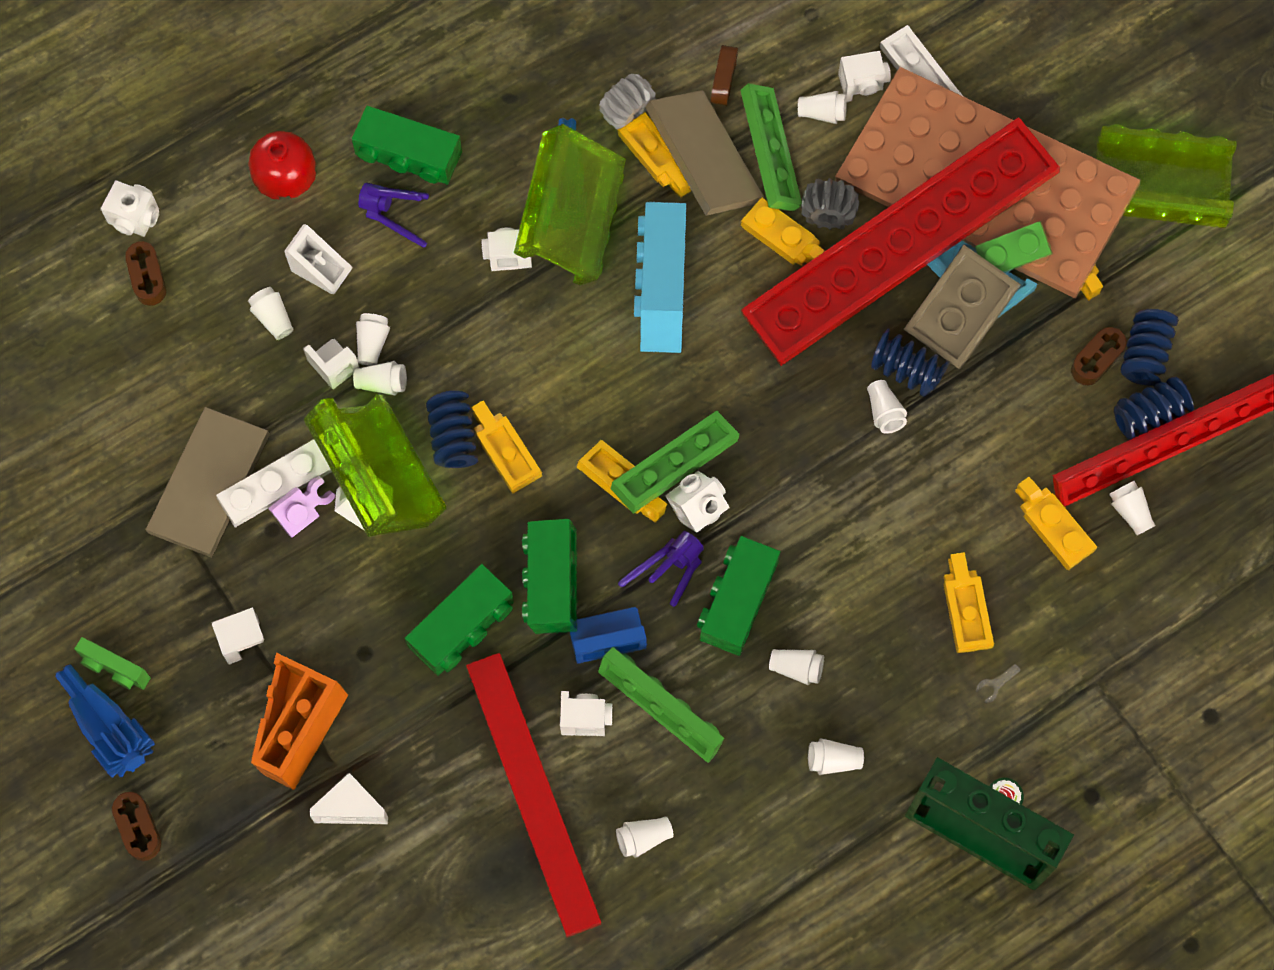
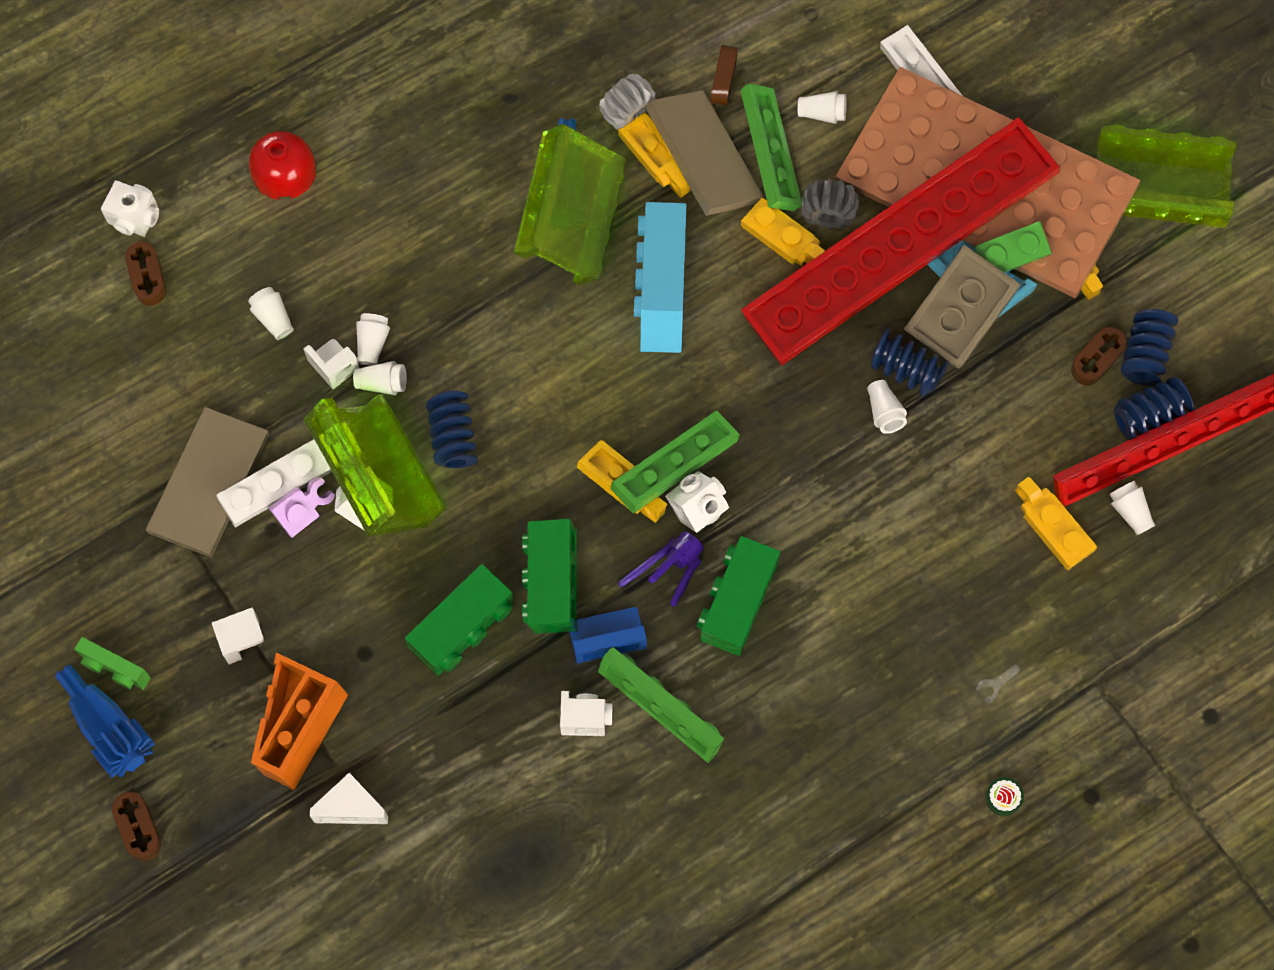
(316, 260): white slope -> none
(379, 198): dark purple plant -> none
(406, 145): green brick -> none
(500, 250): white brick -> none
(505, 448): yellow hinge -> none
(533, 795): red tile -> none
(641, 836): white cone -> none
(798, 664): white cone -> none
(834, 757): white cone -> none
(863, 74): white brick -> none
(967, 607): yellow hinge -> none
(989, 824): dark green window -> none

